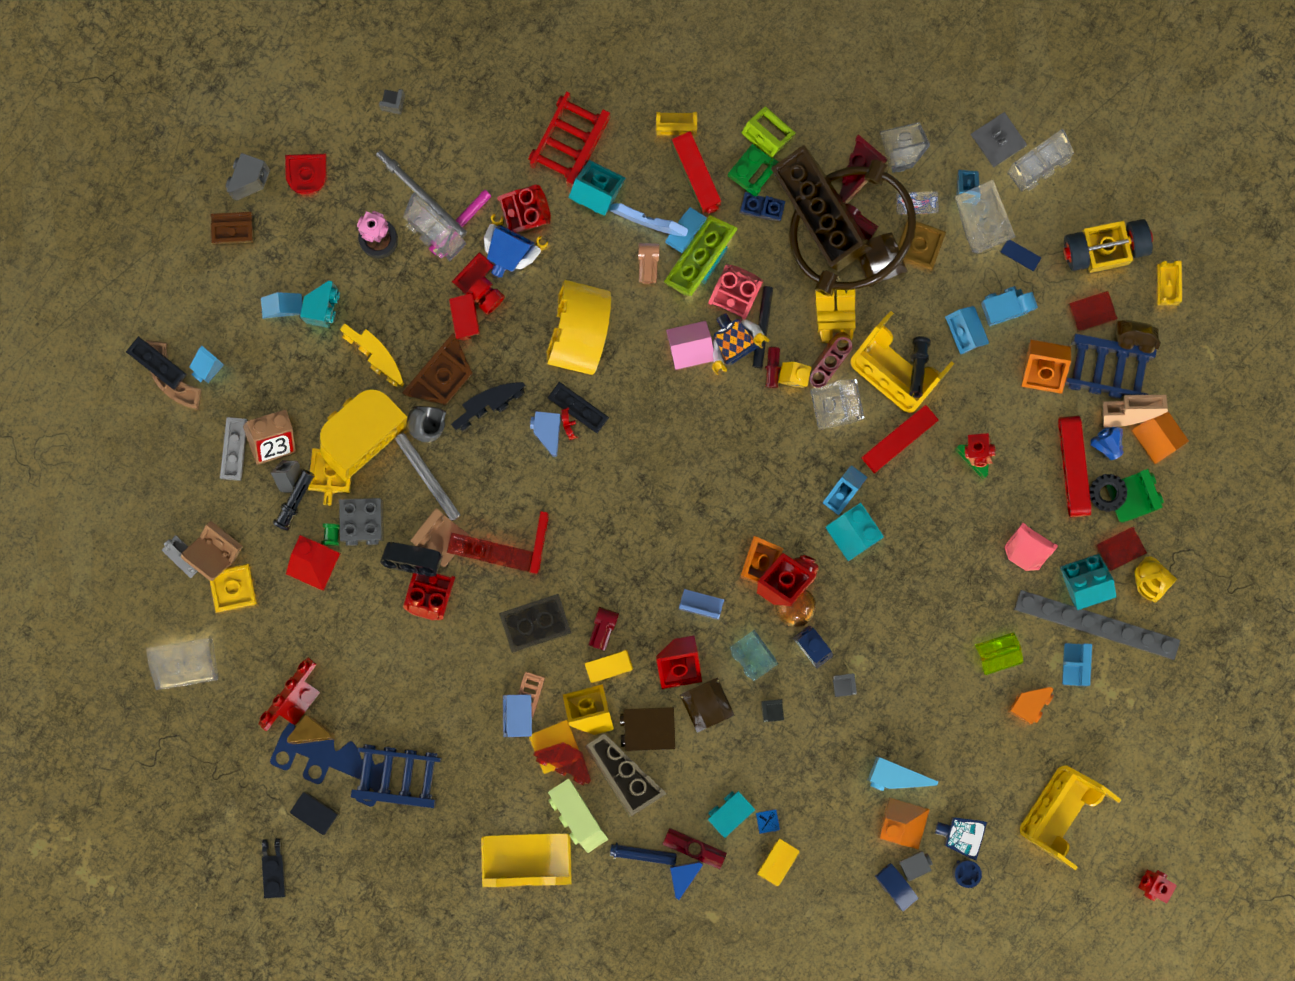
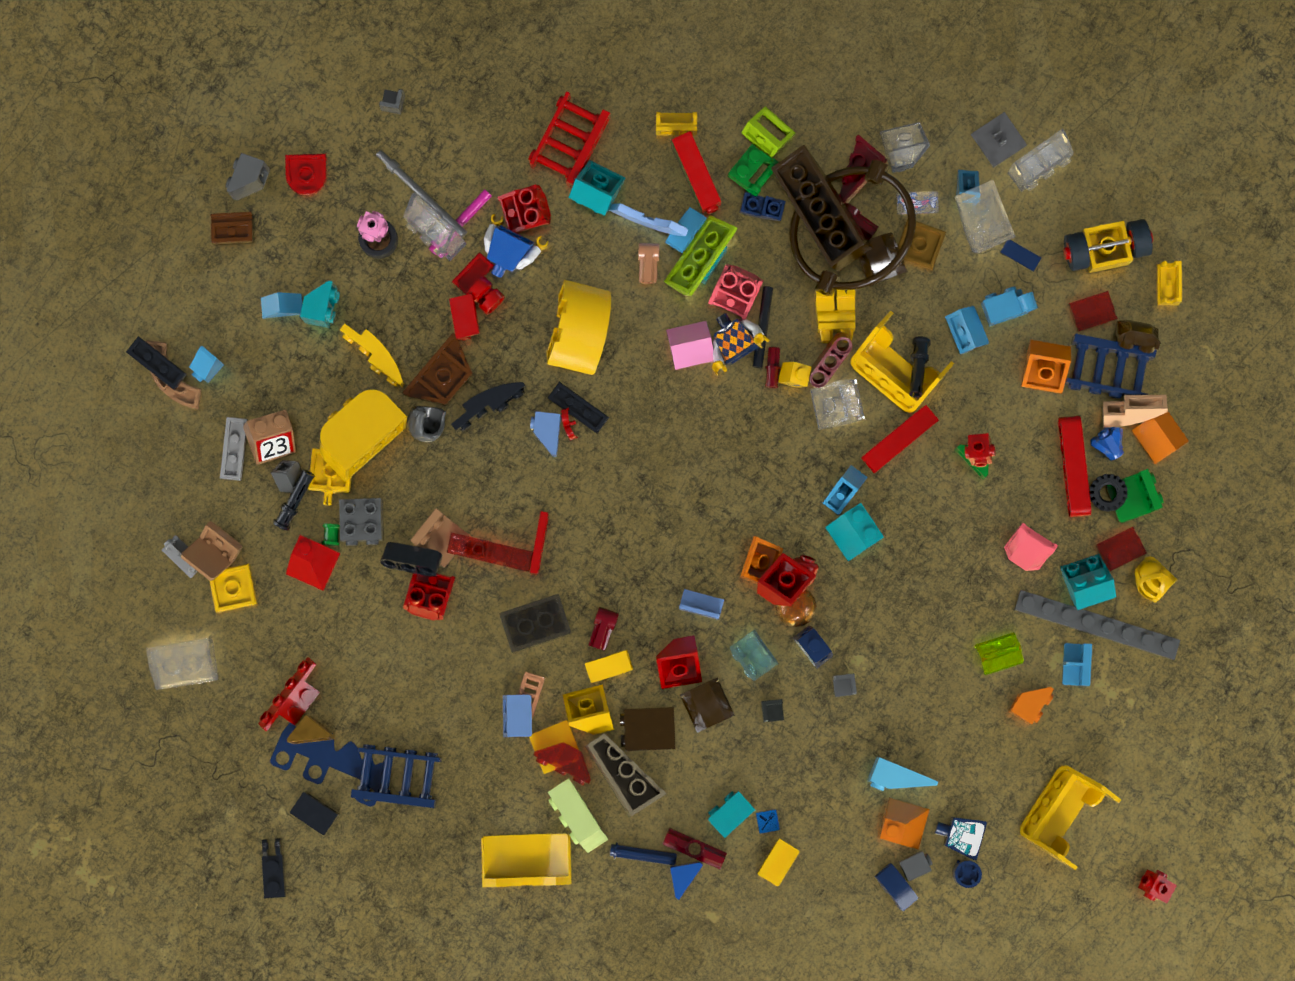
(427, 476): light grey axle -> none

